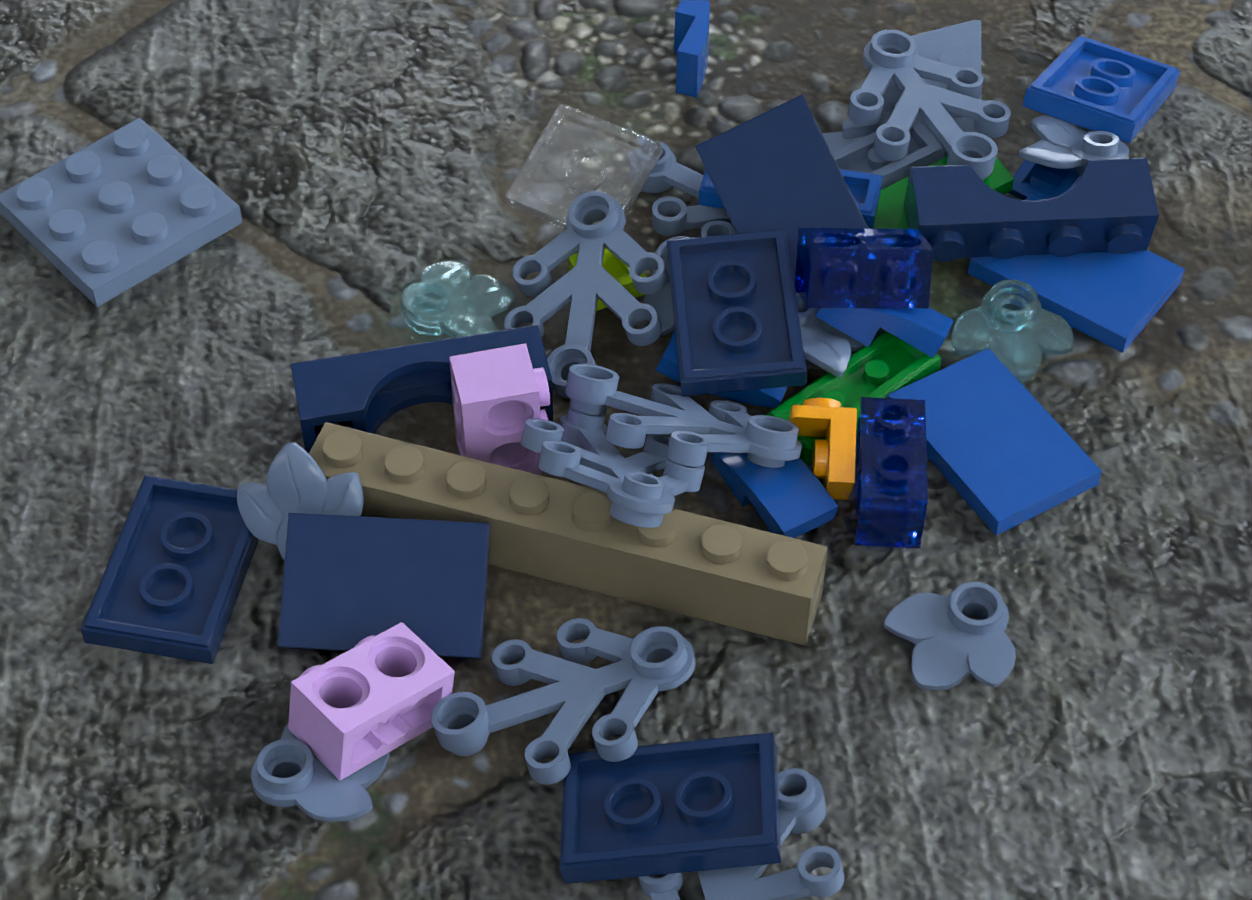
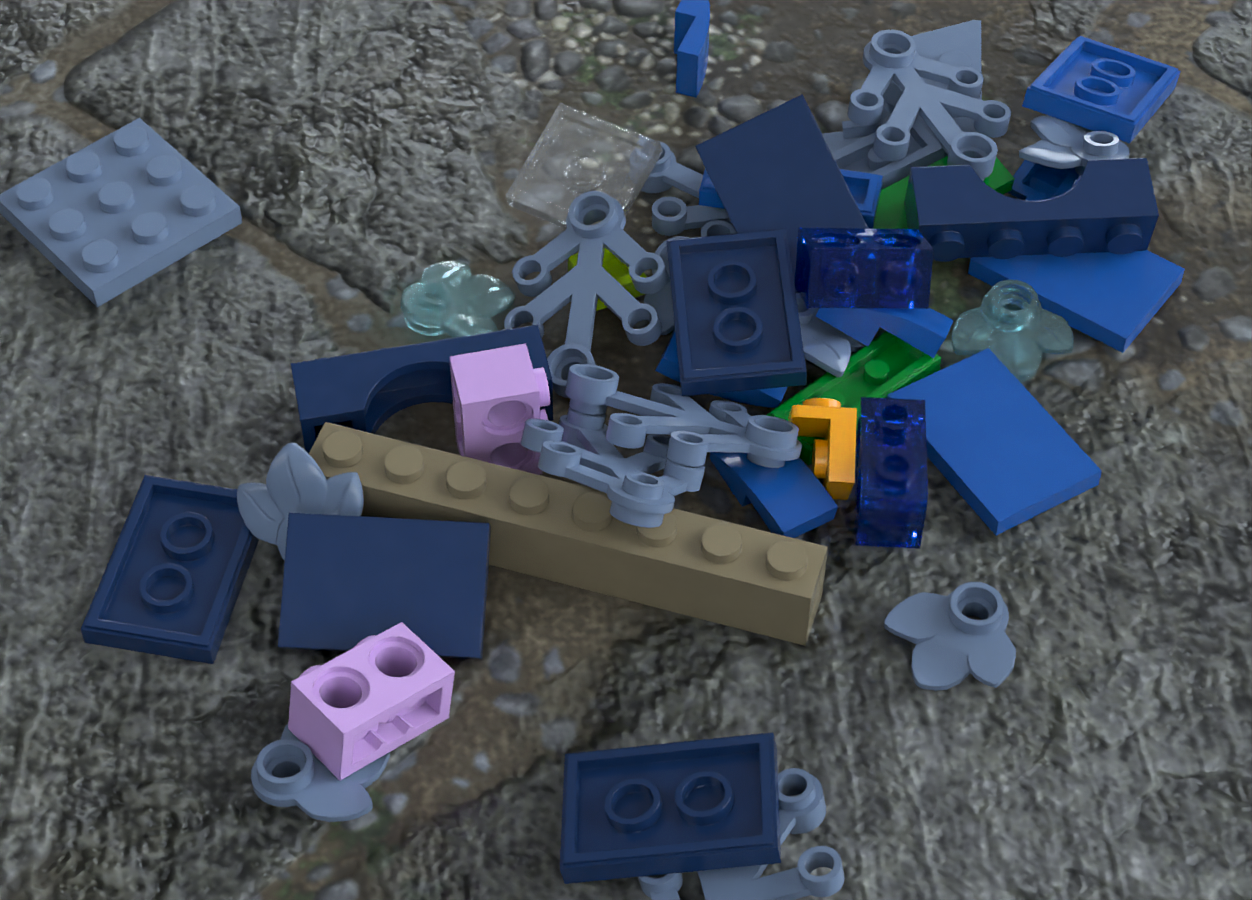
(644, 666): sand blue plant -> none

